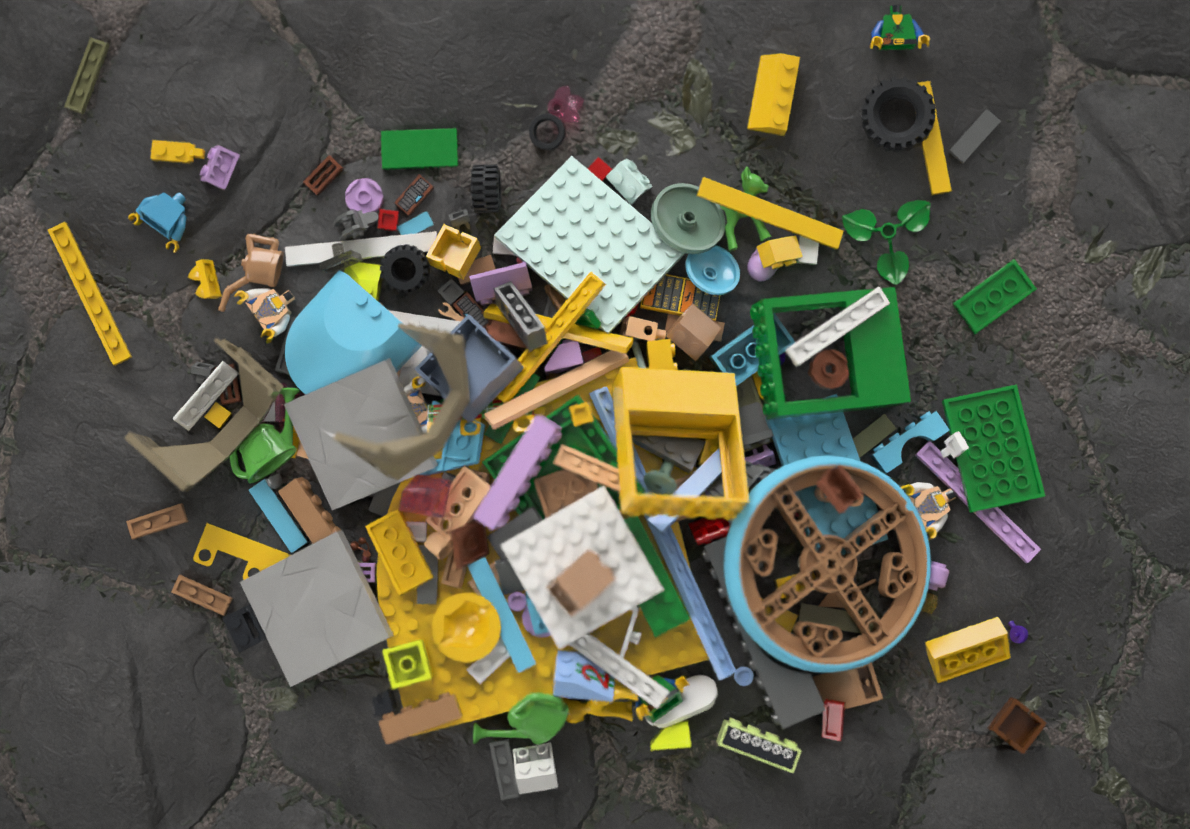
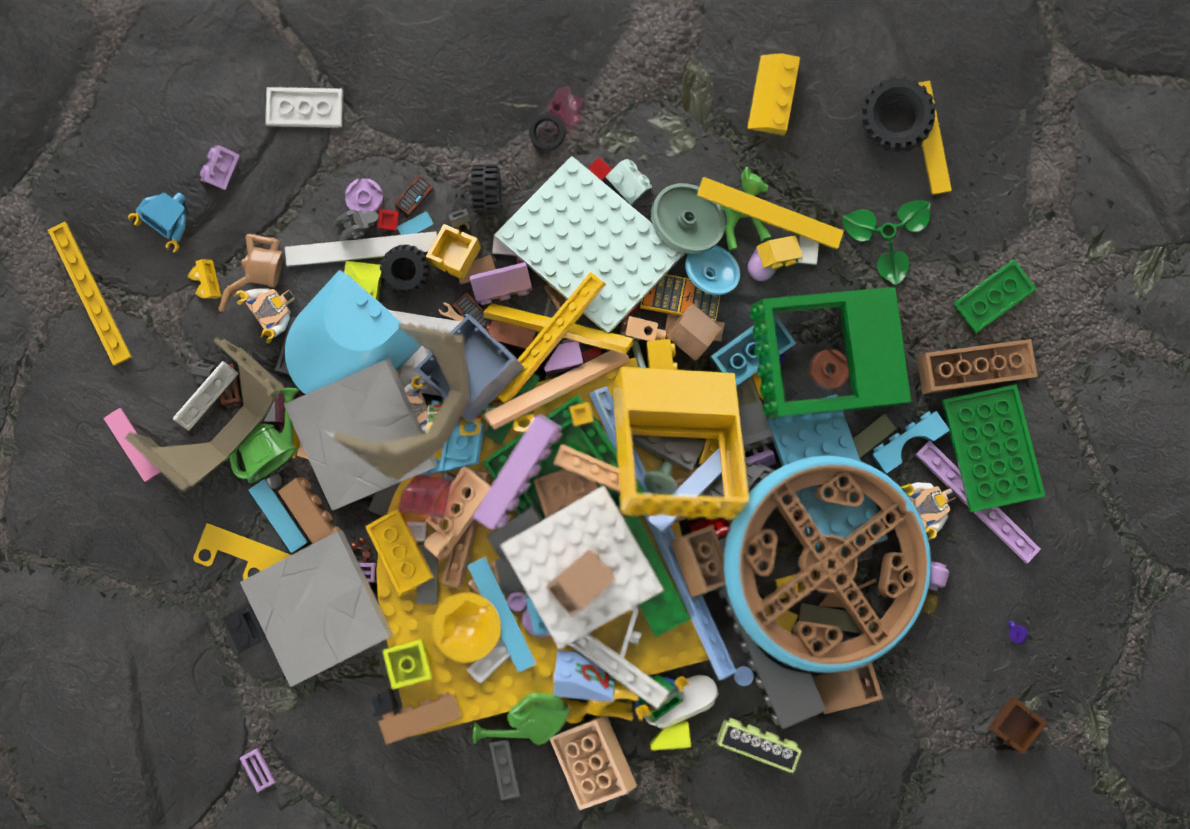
(87, 76): olive tile -> none
(121, 427): none -> bright pink tile
(157, 521): medium nougat tile -> none
(175, 152): yellow hinge -> none
(202, 595): medium nougat tile -> none
(218, 415): yellow tile -> none
(263, 764): none -> lavender tile
(304, 107): none -> white tile
(313, 187): copper tile -> none
(340, 260): clear smoke tile -> none
(419, 148): green tile -> none
(451, 292): dark grey tile -> none
(469, 543): copper tile -> none
(520, 316): dark grey brick -> none
(535, 768): white slope -> none
(588, 319): green tile -> none
(593, 762): none -> light nougat slope
(700, 560): none -> medium nougat slope
(833, 720): tile -> none
(837, 326): white plate -> none
(839, 488): copper bracket -> none
(898, 32): torso -> none
(955, 445): white plate -> none
(968, 649): yellow slope -> none
(974, 136): dark grey tile -> none
(976, 366): none -> medium nougat slope

